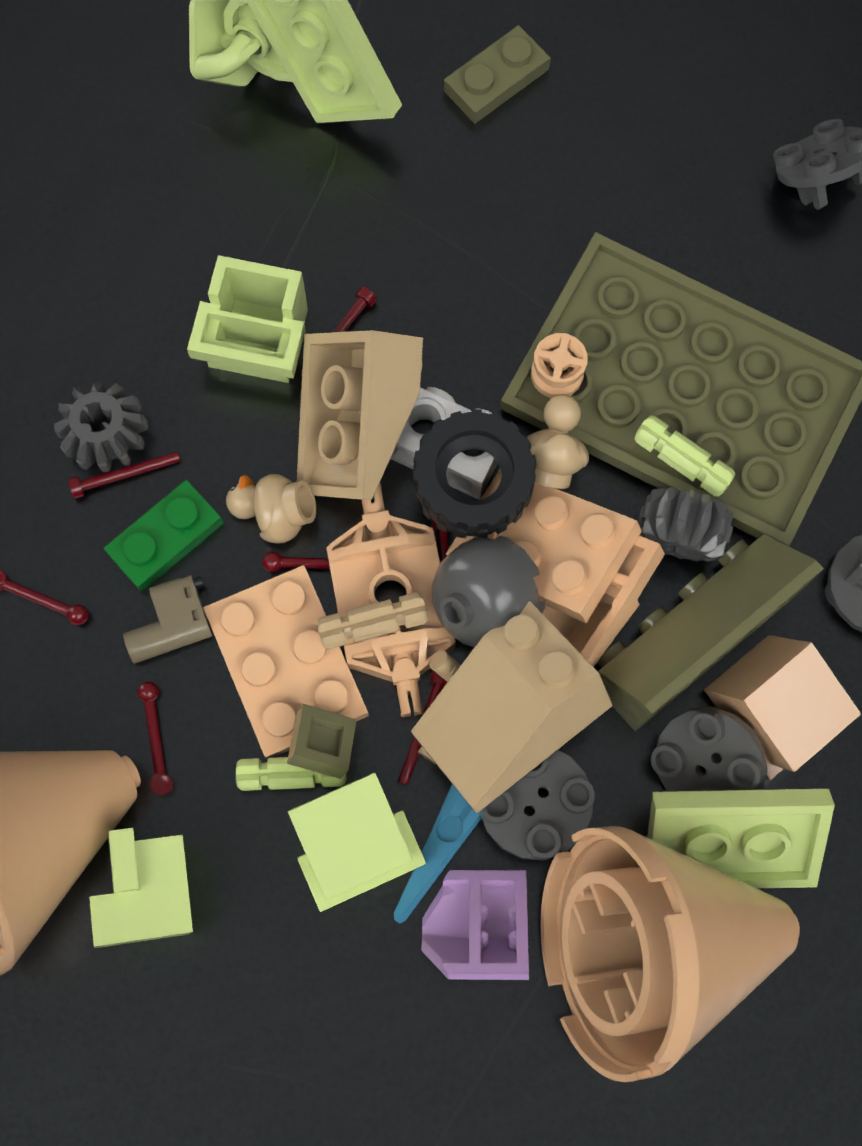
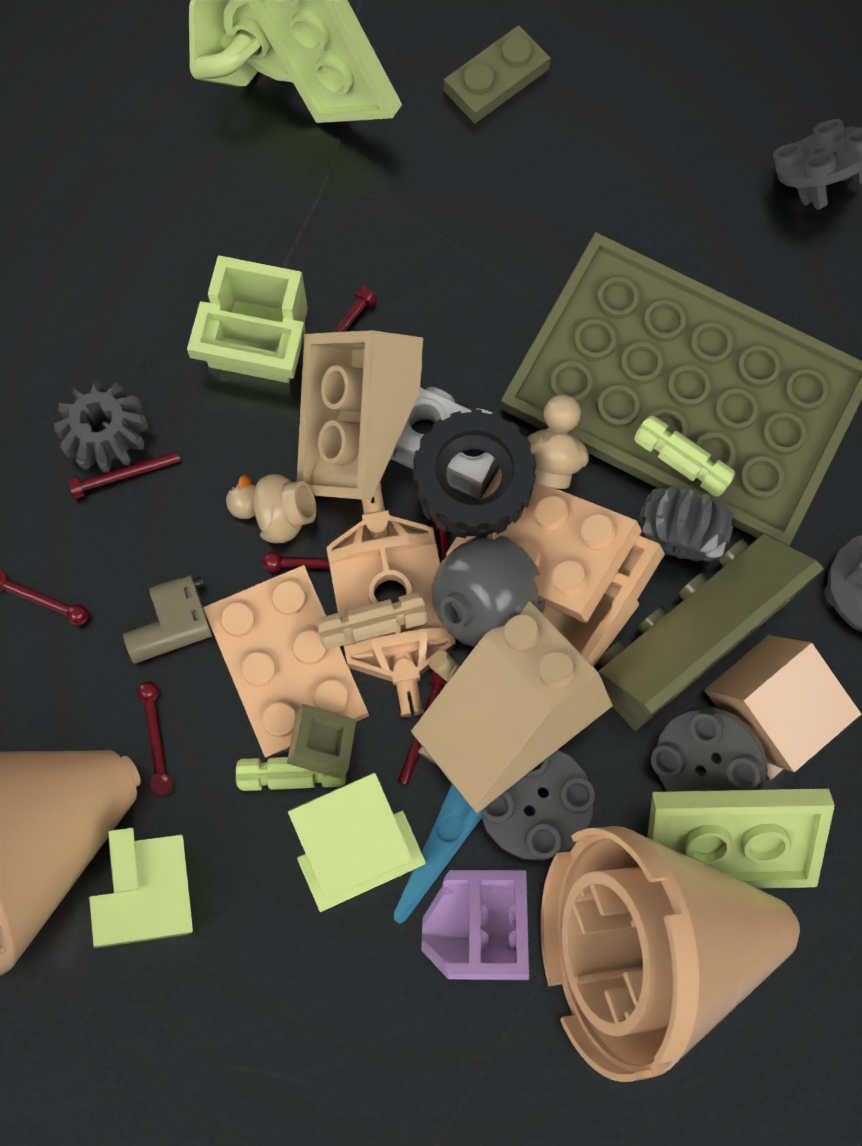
(163, 535): green plate -> none
(561, 353): light nougat wheel -> none

